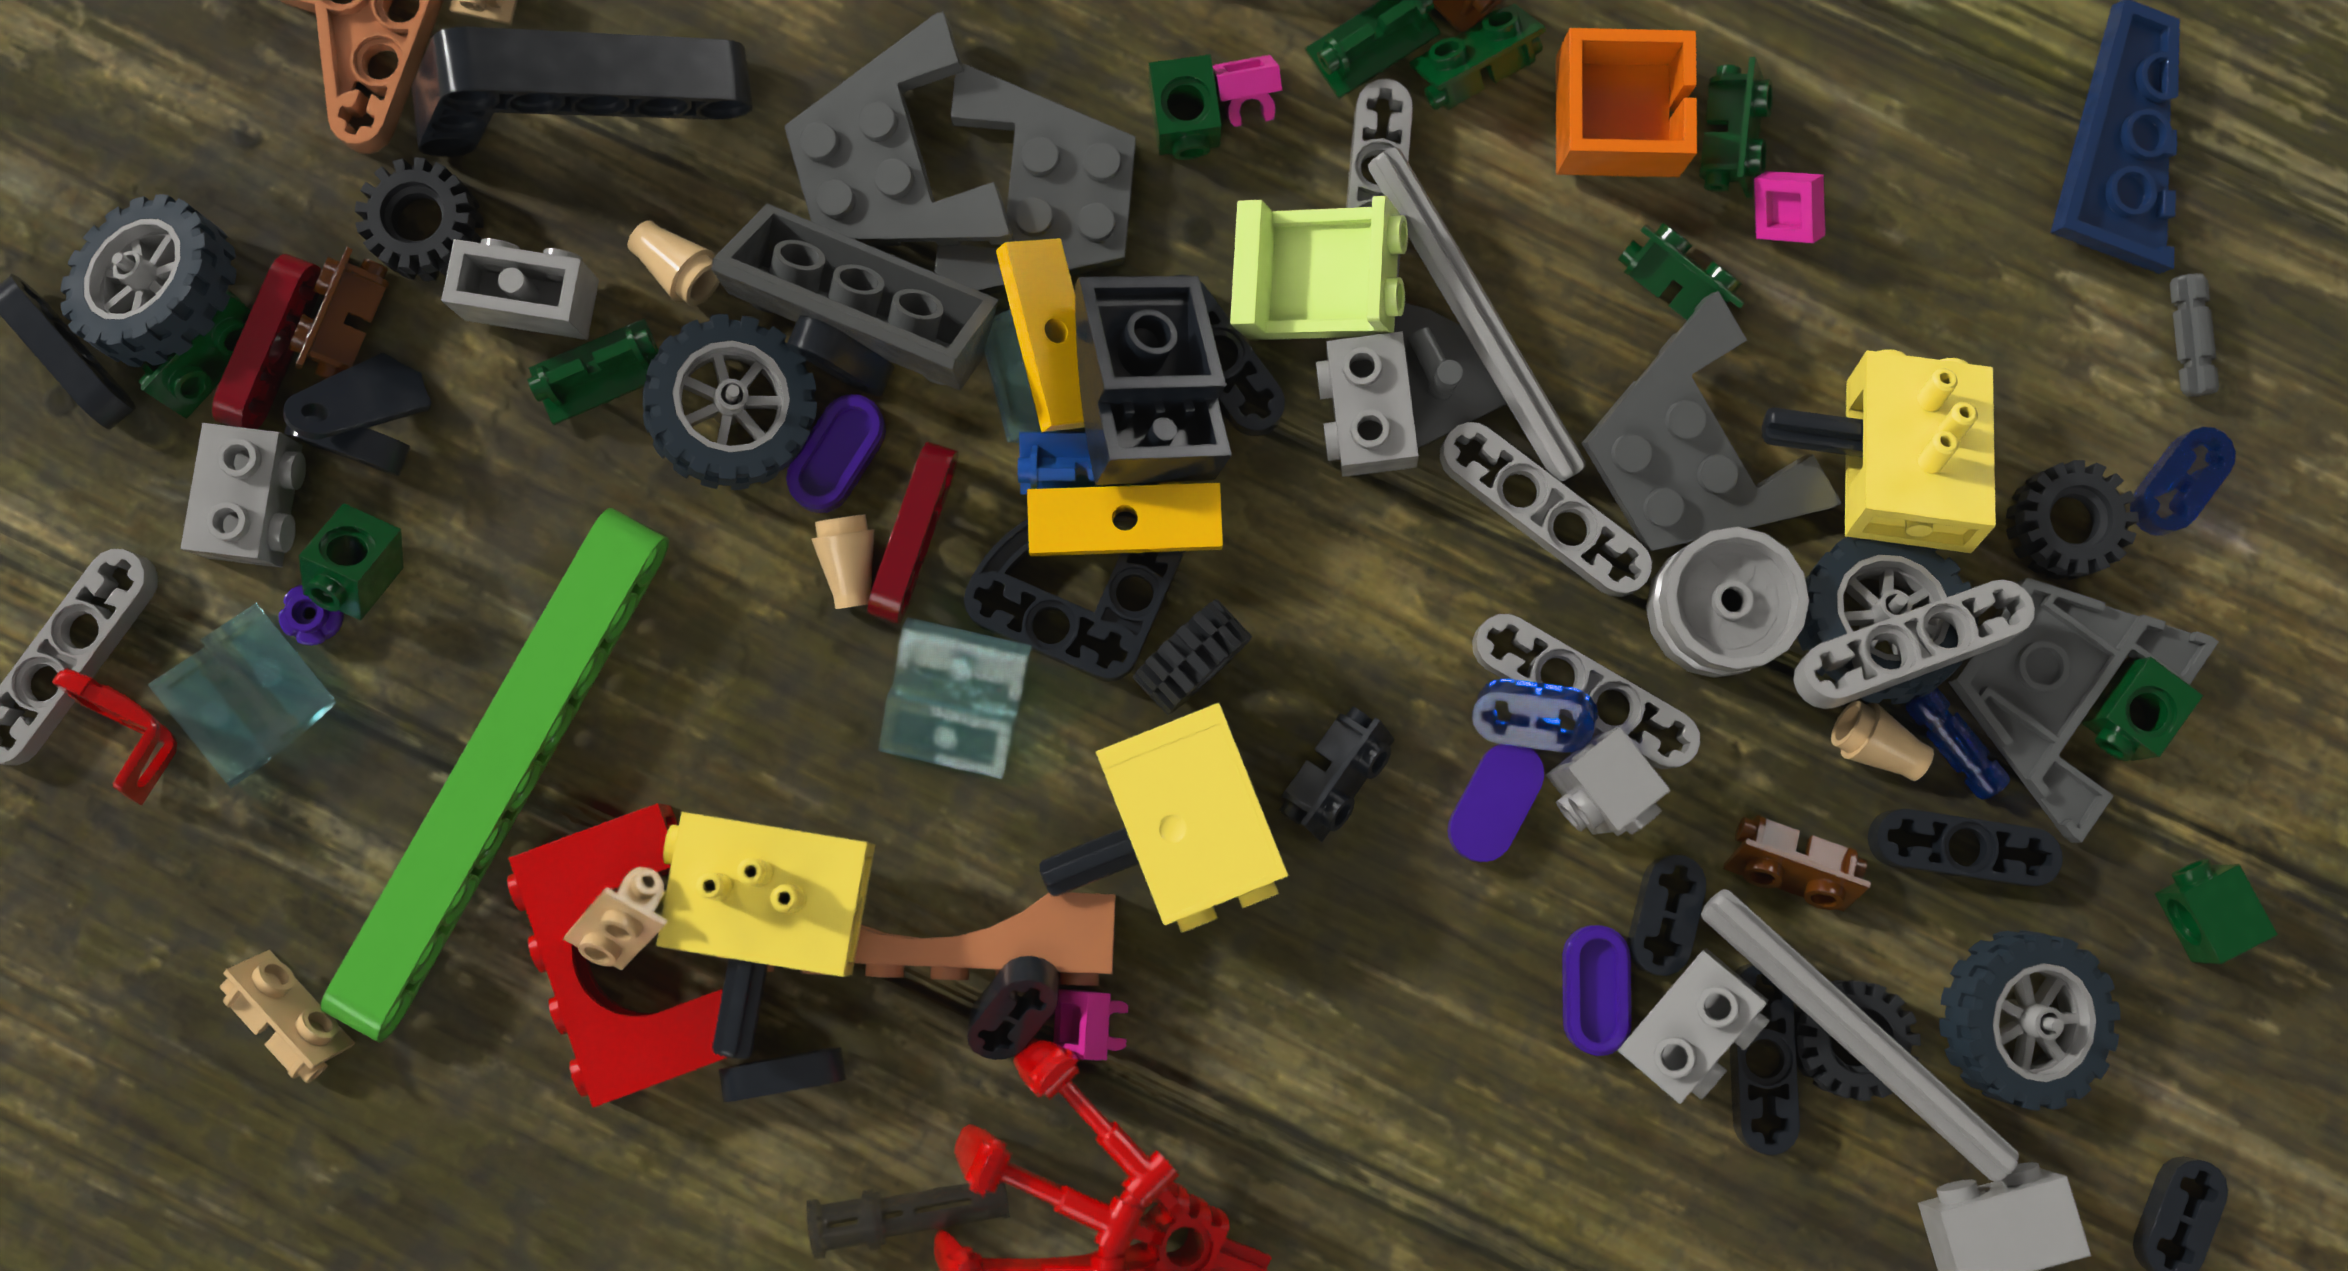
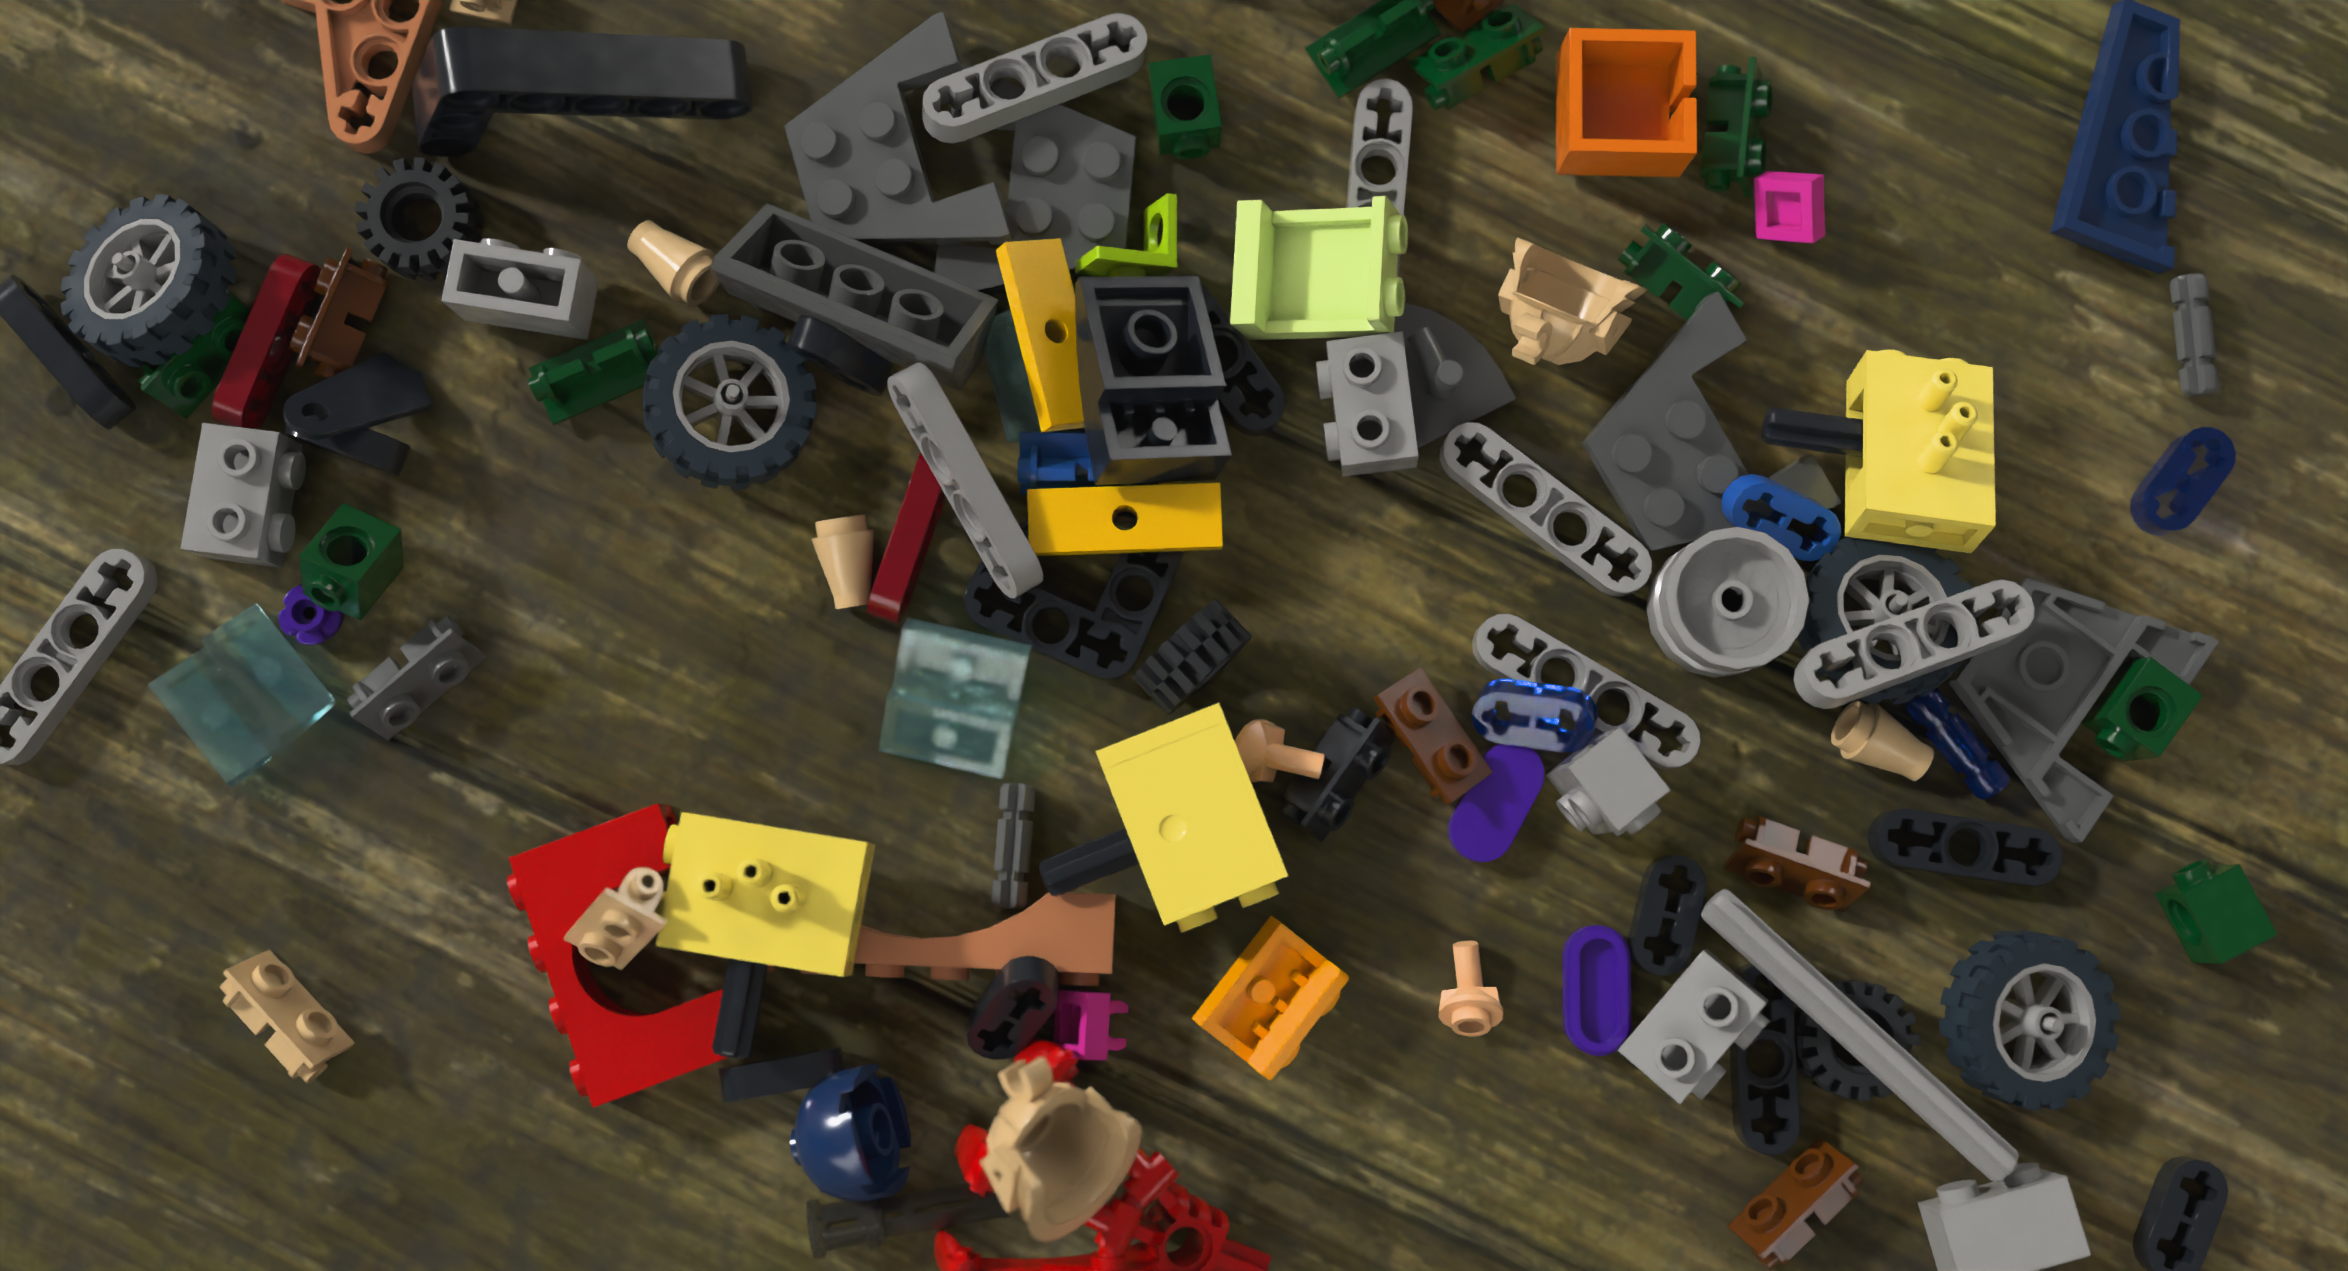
(128, 713): red piece -> none
(395, 696): none -> dark grey hinge
(494, 775): bright green beam -> none
(836, 453): dark purple tile -> none
(853, 1135): none -> dark blue cylinder
(965, 480): none -> light grey beam
(1013, 845): none -> dark grey axle
(1030, 69): none -> light grey beam
(1056, 1150): none -> tan helmet
(1152, 261): none -> lime bracket
(1247, 80): dark pink tile -> none
(1264, 753): none -> light nougat plate
(1271, 998): none -> light orange bracket
(1433, 735): none -> reddish brown hinge
(1470, 1000): none -> light nougat plate
(1477, 316): light grey axle -> none
(1562, 306): none -> tan helmet
(1786, 505): none -> blue beam
(1815, 1183): none -> reddish brown hinge
(2106, 510): black tyre -> none

